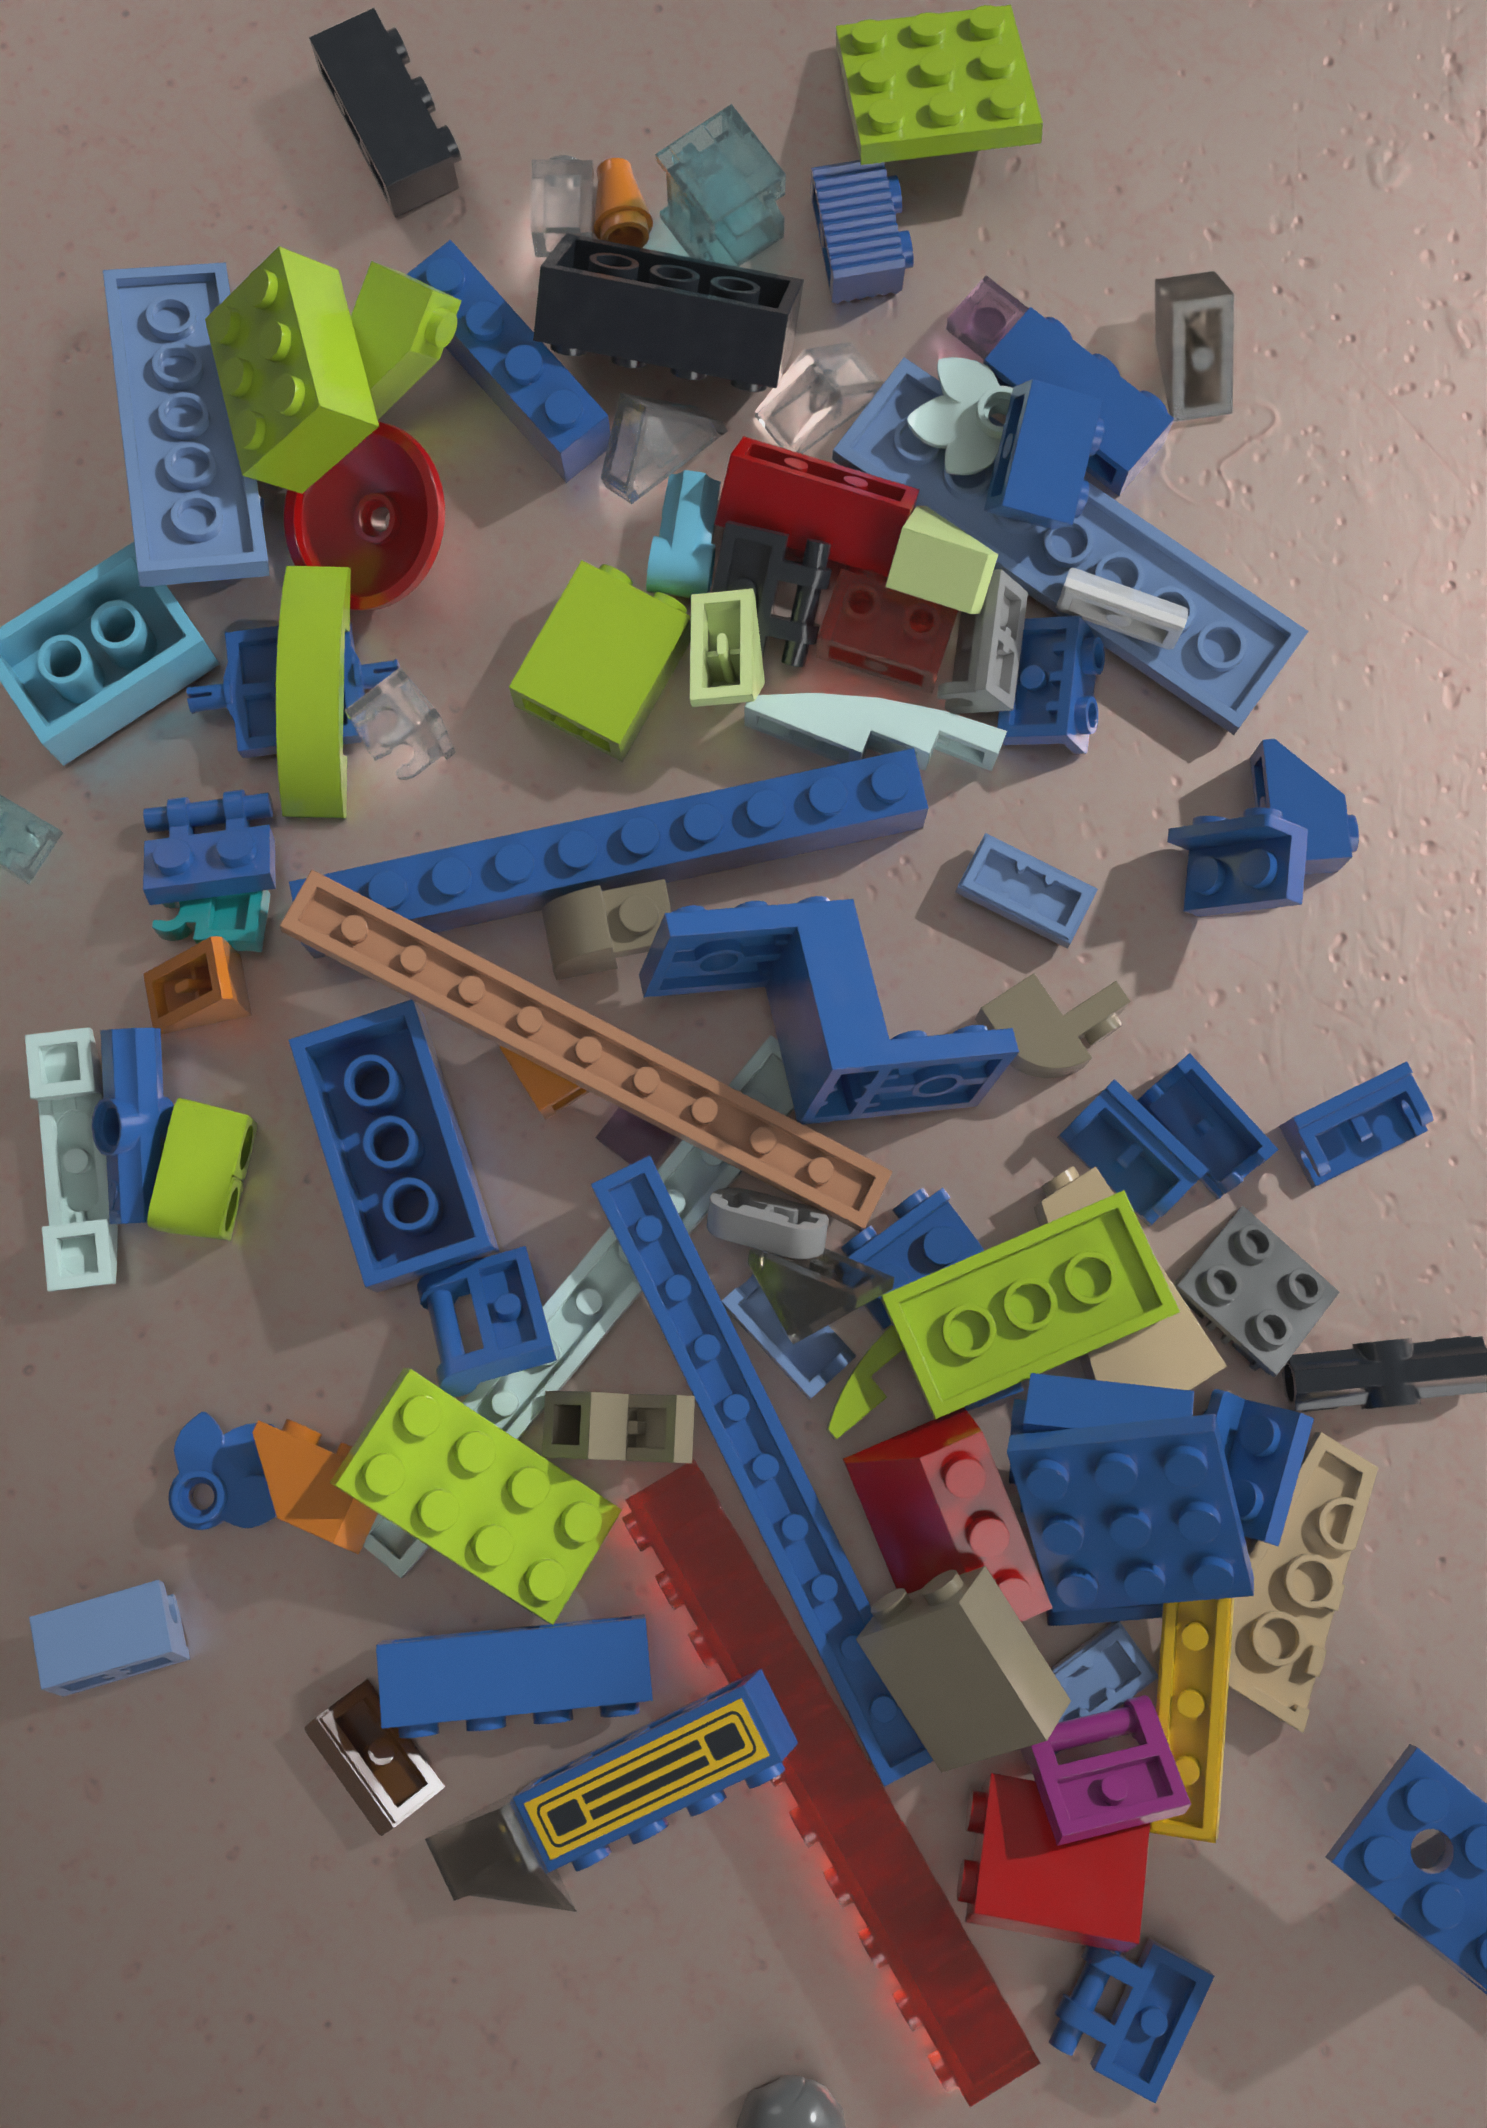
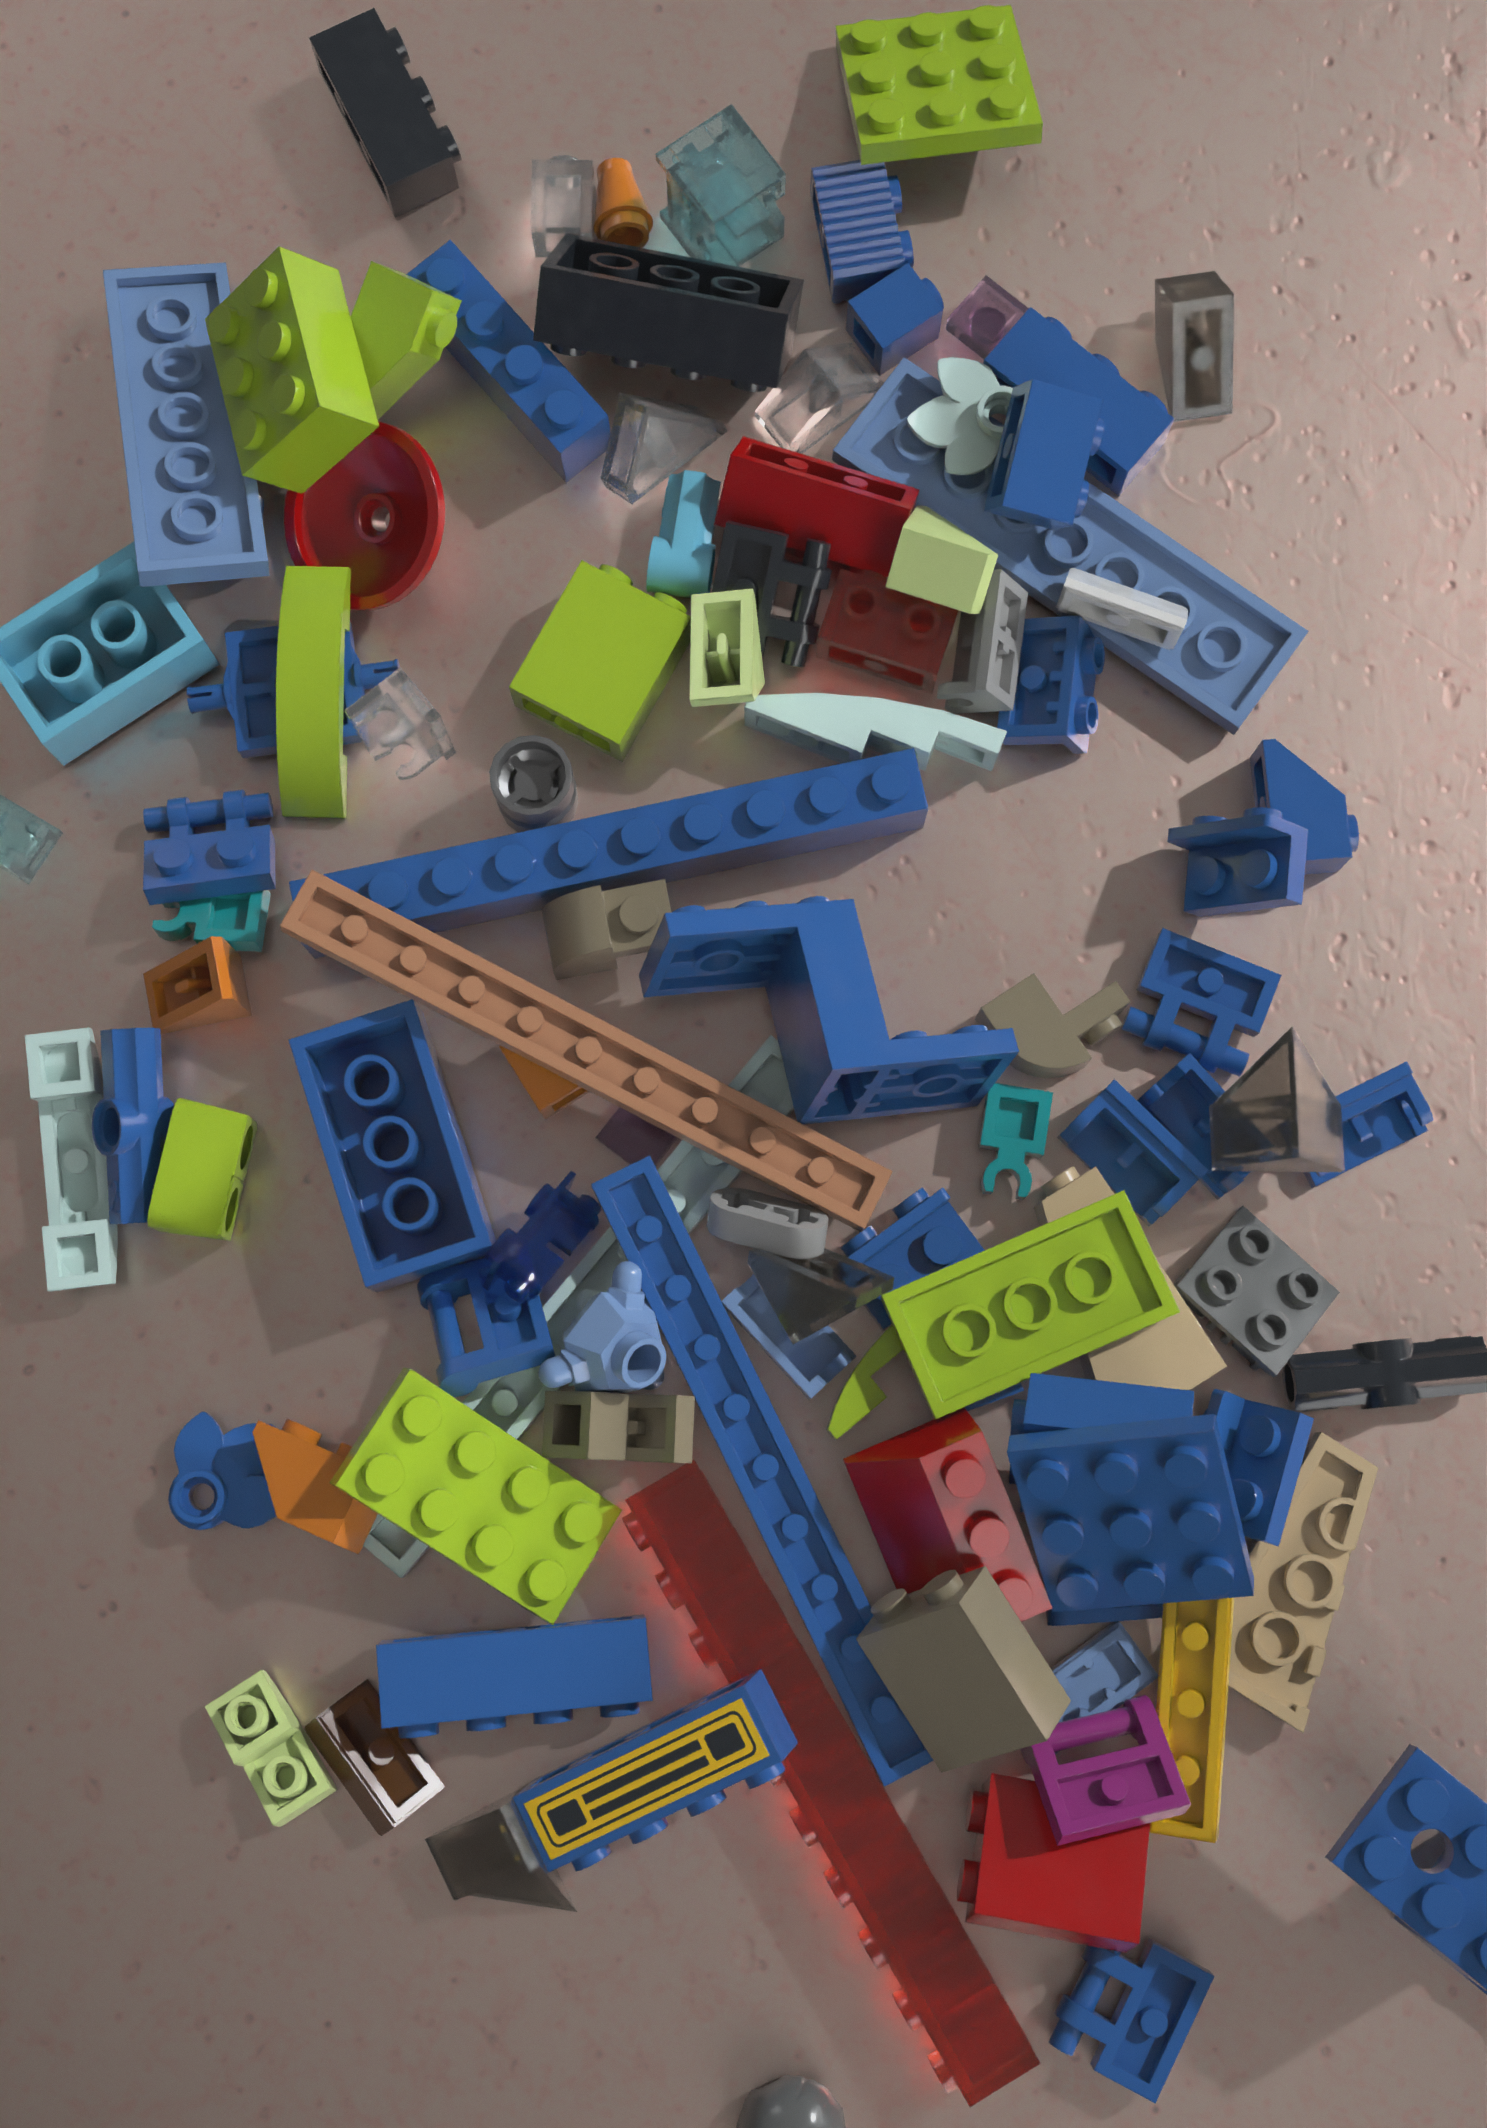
(108, 1639): medium blue hinge -> none
(271, 1748): none -> yellowish green slope
(523, 1256): none -> clear blue hinge
(533, 783): none -> flat silver wheel
(611, 1342): none -> medium blue rock
(895, 318): none -> blue brick
(1014, 1127): none -> teal plate
(1026, 890): medium blue plate -> none
(1209, 985): none -> blue plate
(1278, 1116): none -> clear smoke slope

